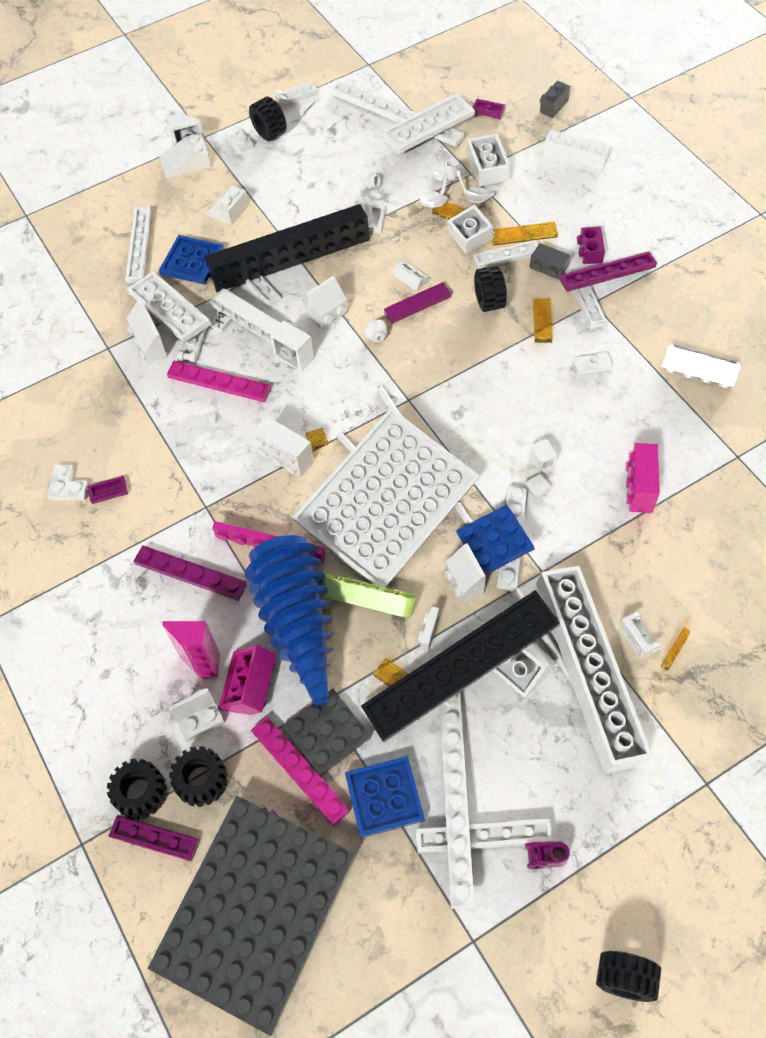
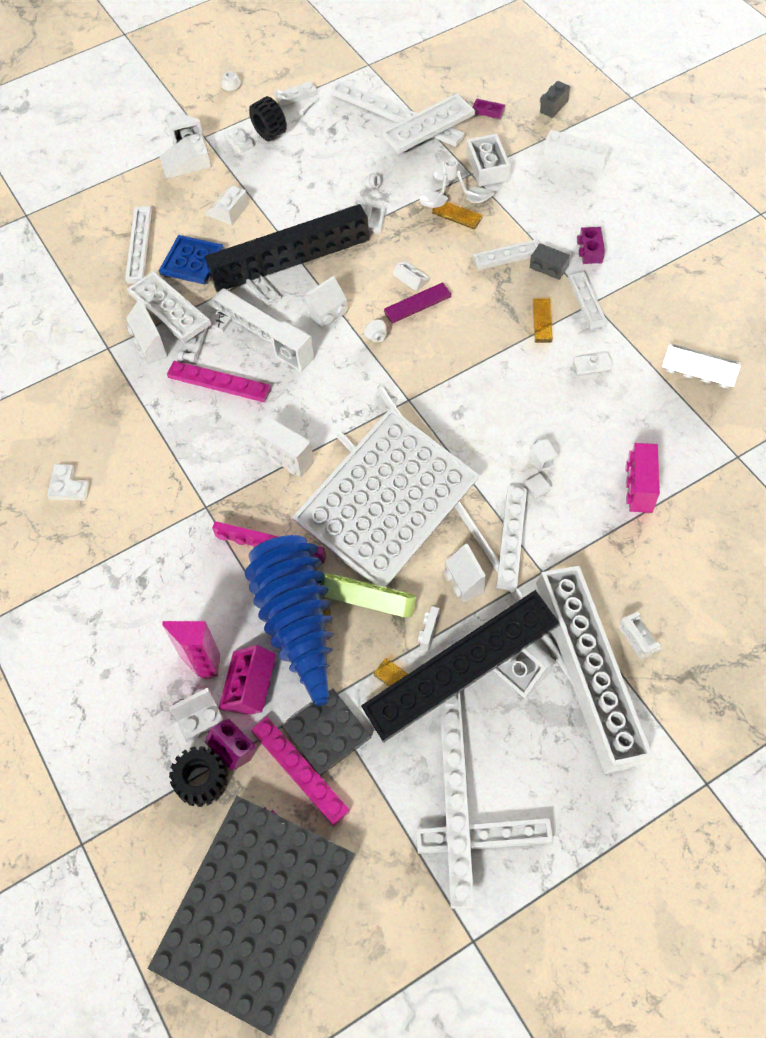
(107, 490): magenta tile -> none
(125, 777): black tyre -> none
(154, 838): magenta tile -> none
(190, 573): magenta plate -> none
(230, 81): none -> white cone
(230, 744): none -> magenta brick
(317, 438): clear yellow tile -> none
(384, 797): blue plate -> none
(470, 229): white brick -> none
(490, 288): black tyre -> none
(496, 539): blue plate -> none
(524, 233): clear yellow tile -> none
(544, 854): magenta piece -> none
(607, 271): magenta plate -> none
(628, 976): black tyre -> none
(674, 651): clear yellow tile -> none

